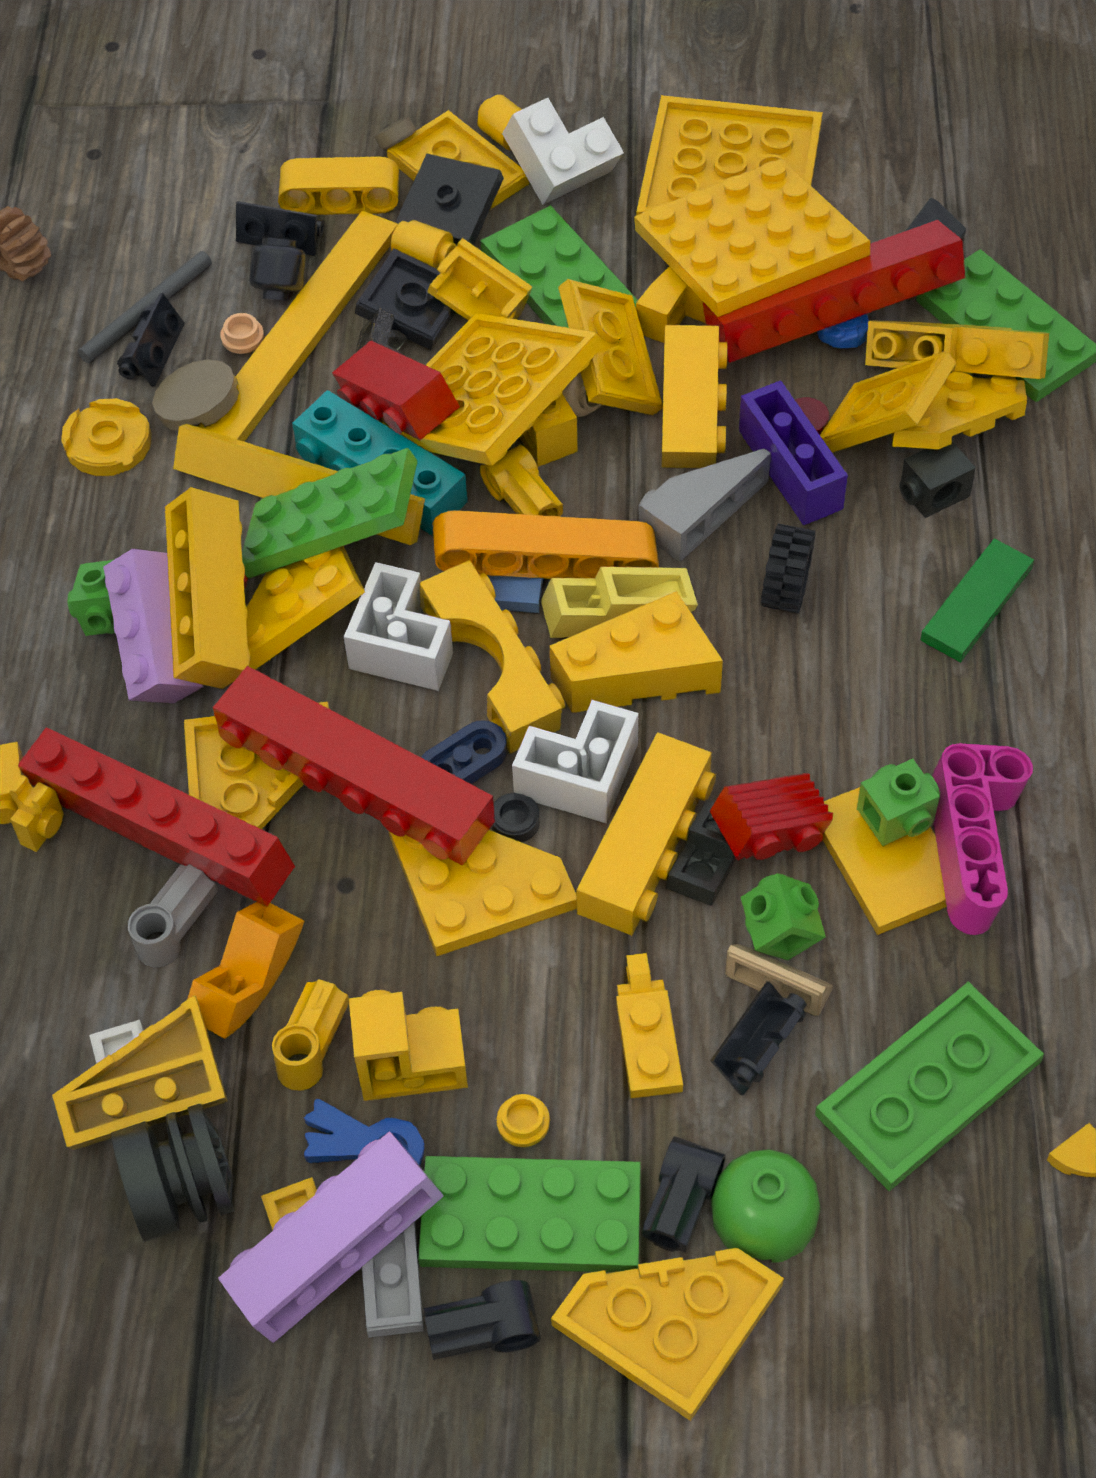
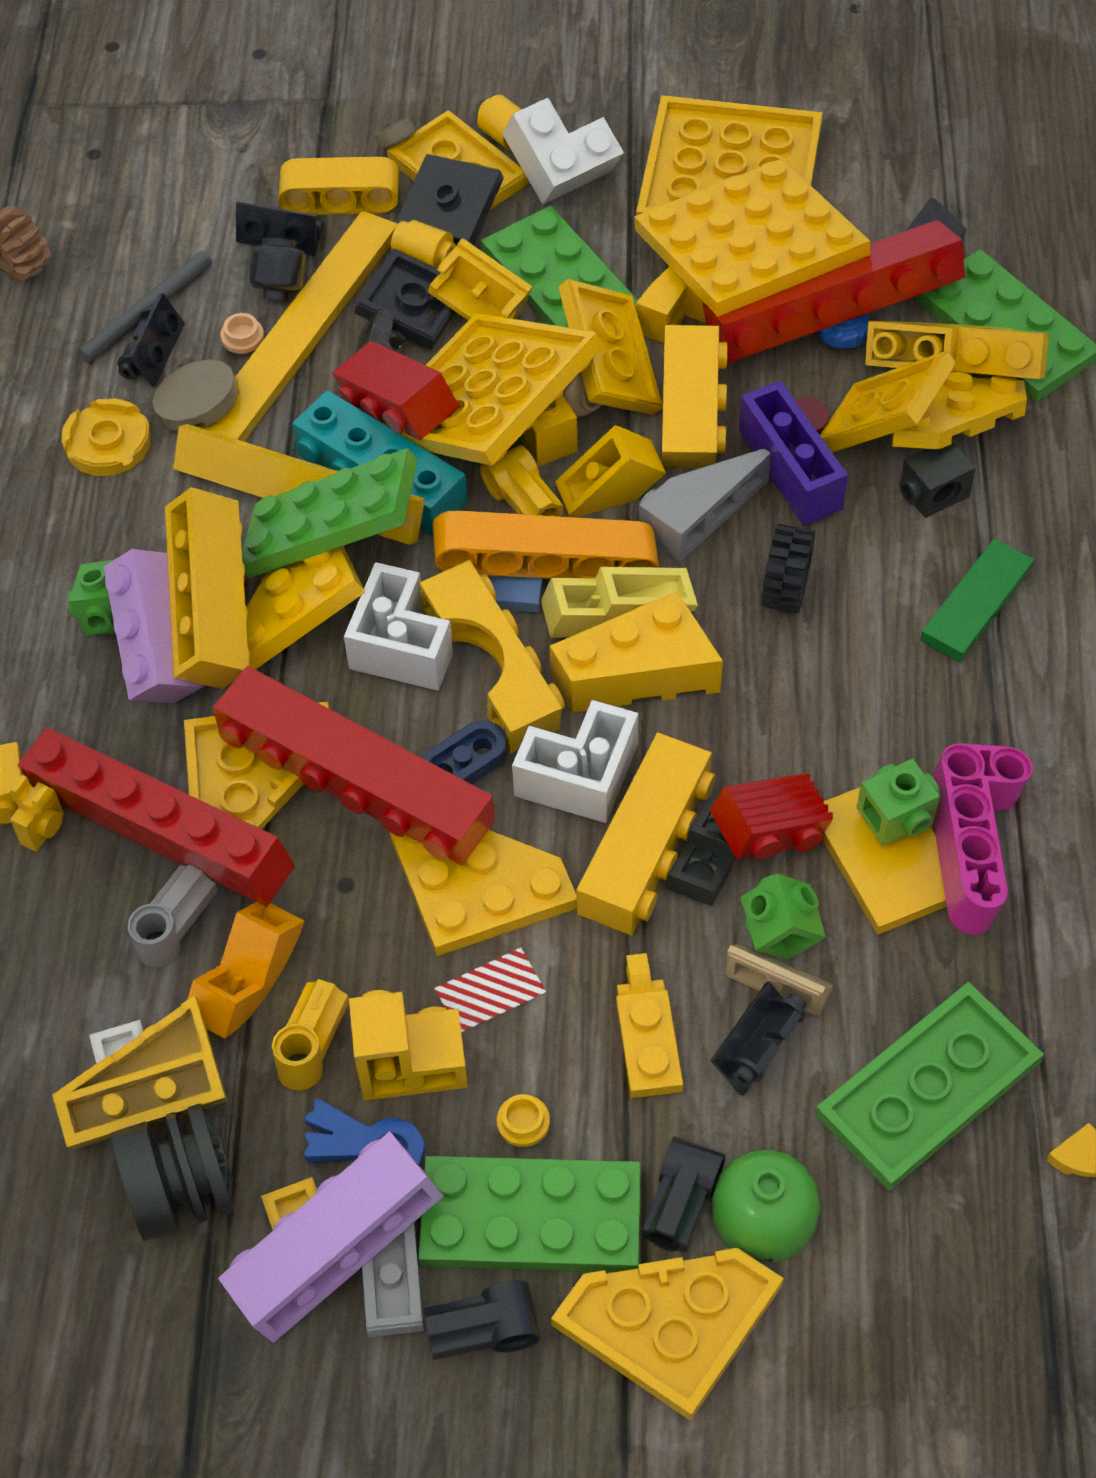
(491, 989): none -> sticker
(516, 817): black tile -> none
(610, 473): none -> yellow slope

